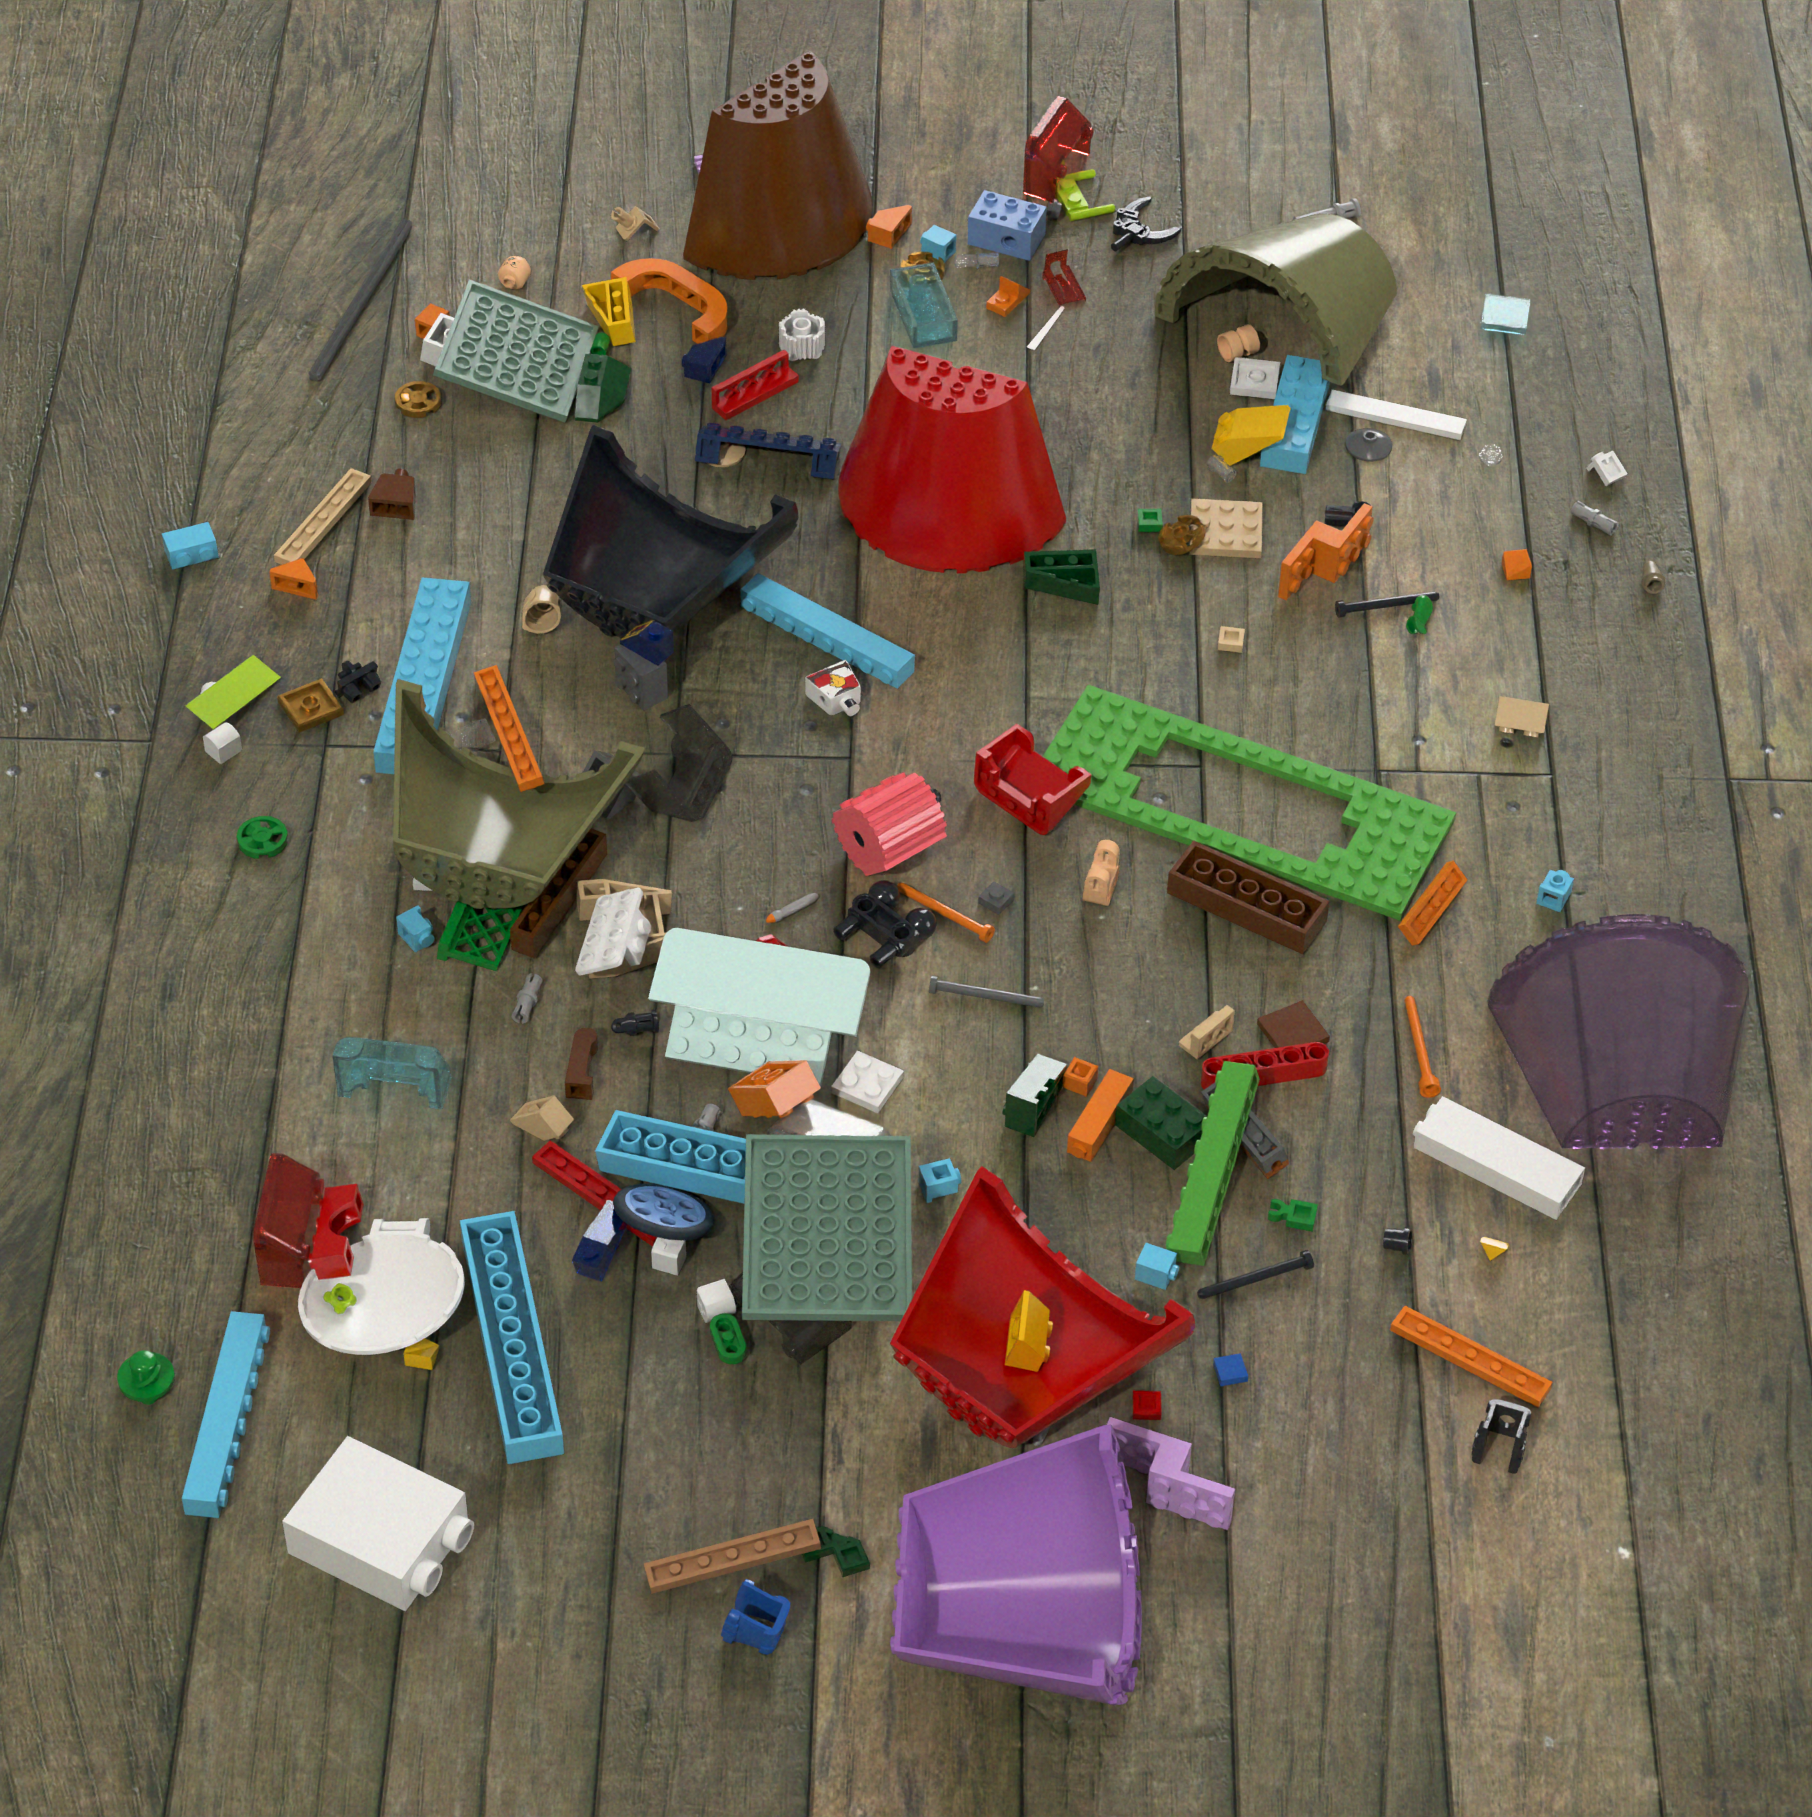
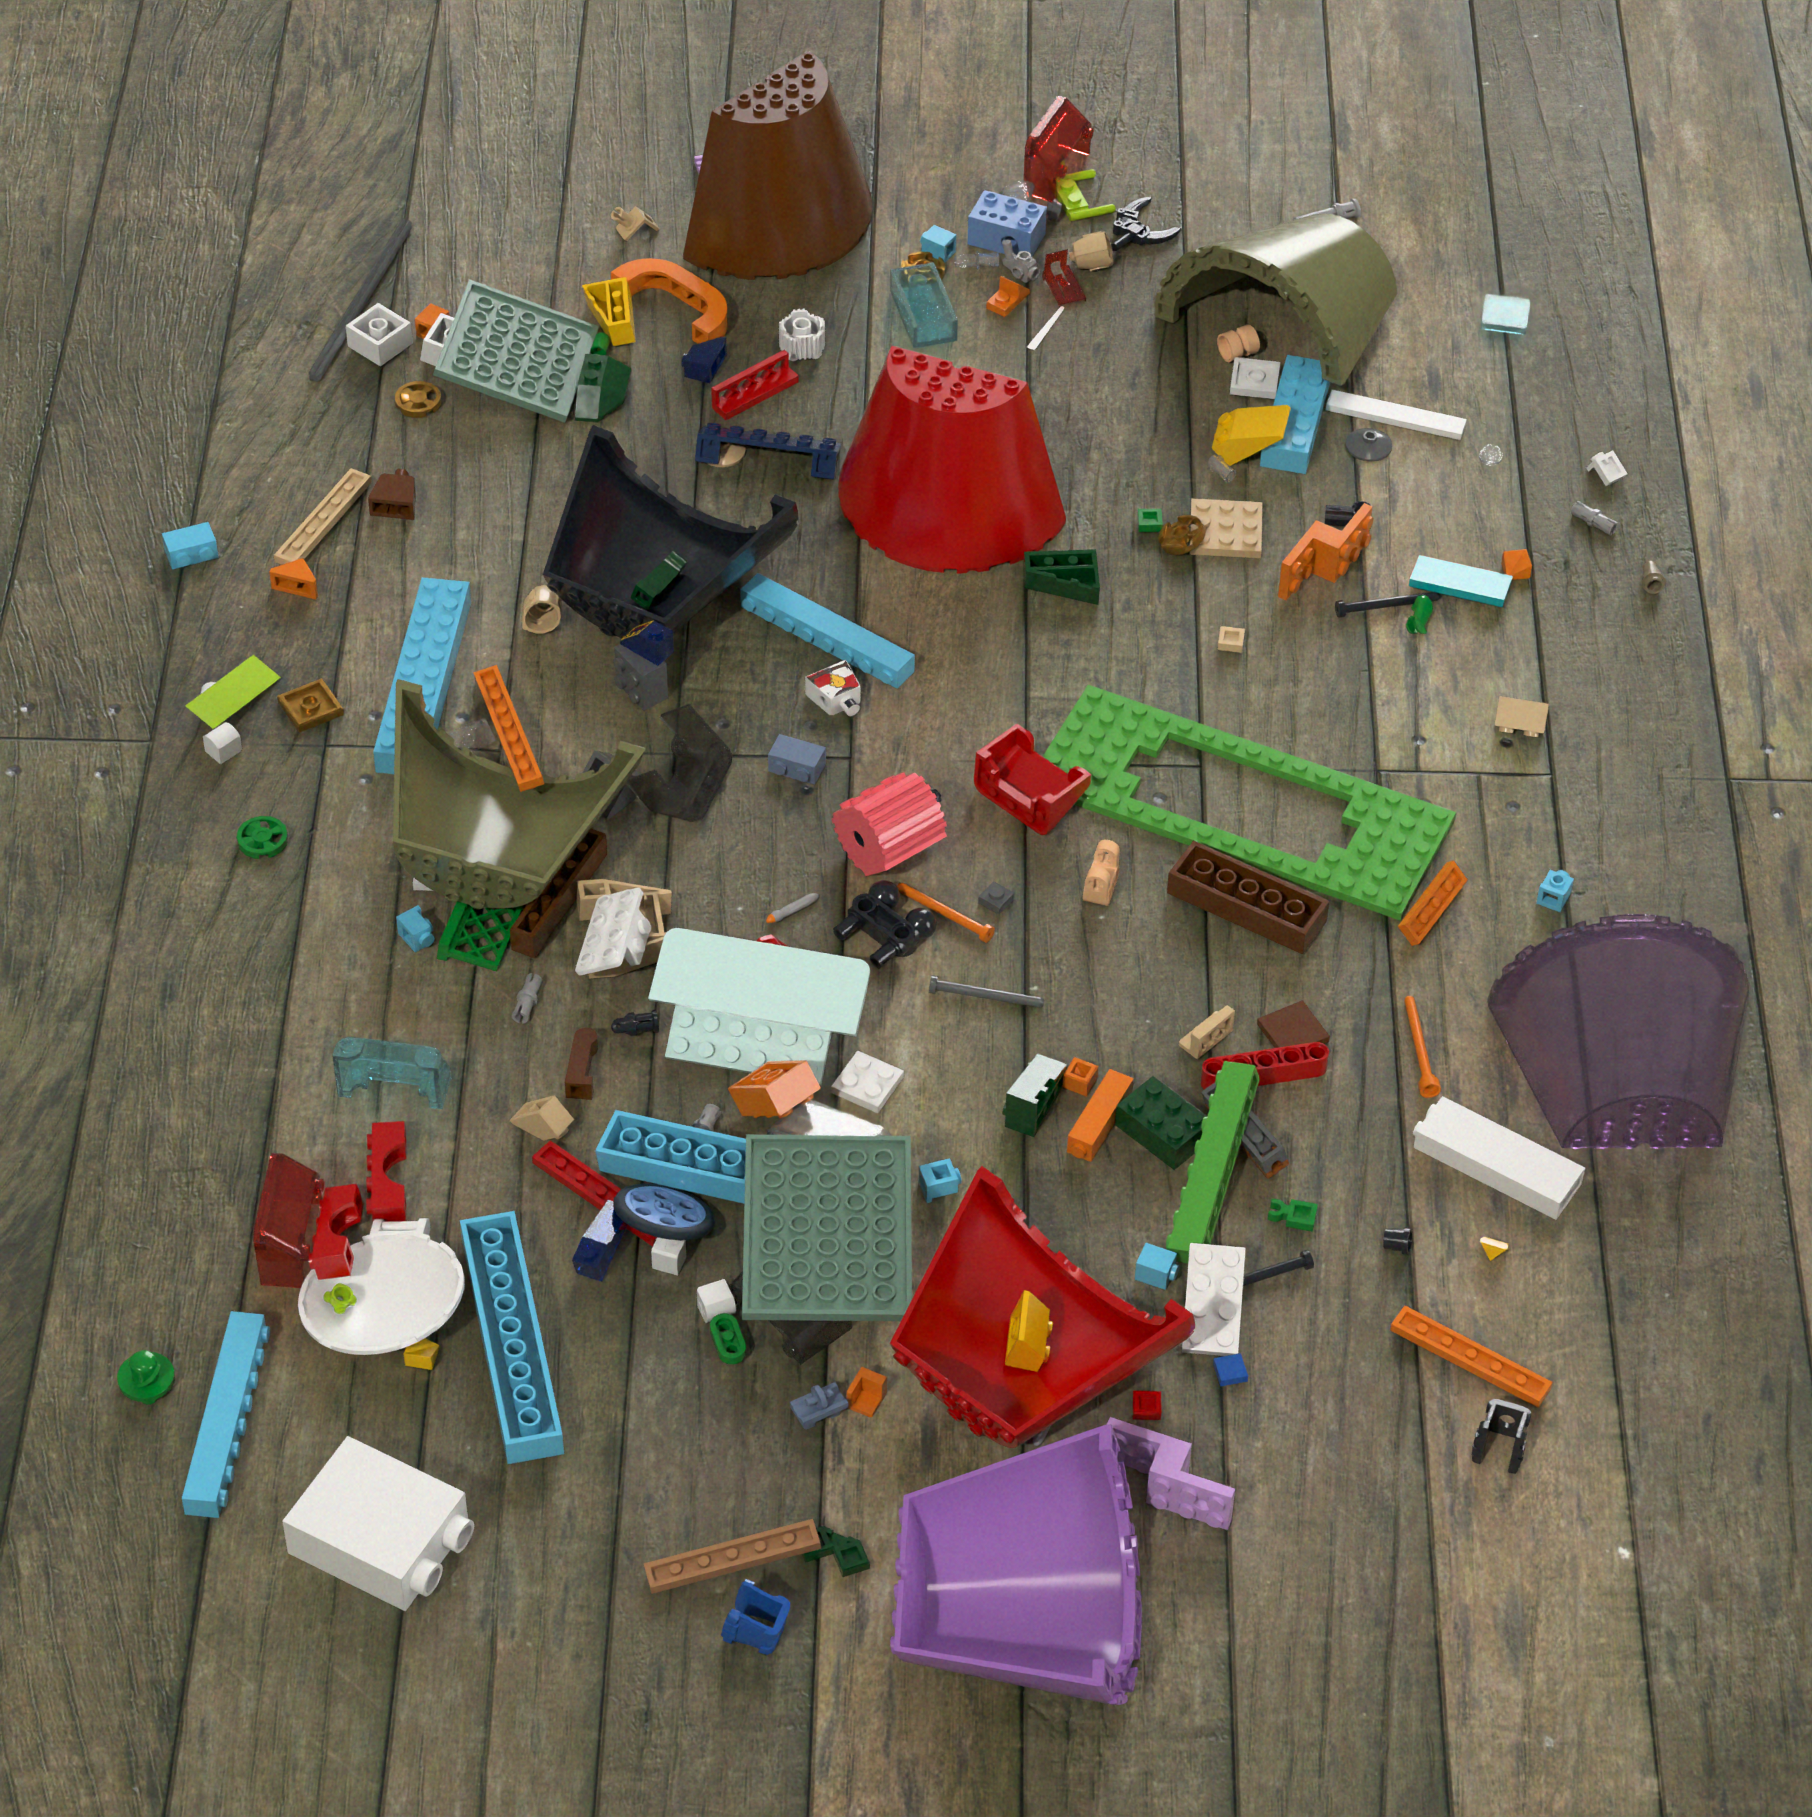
(355, 676): black hips -> none
(379, 334): none -> white brick
(387, 1148): none -> red arch
(514, 272): light nougat head -> none
(659, 580): none -> dark green leg
(797, 759): none -> sand blue piece
(818, 1405): none -> sand blue hips
(866, 1392): none -> orange panel
(889, 225): orange slope -> none
(1020, 190): none -> clear hat
(1021, 265): none -> light grey piece
(1092, 251): none -> tan helmet
(1214, 1298): none -> white plate
(1460, 581): none -> tile

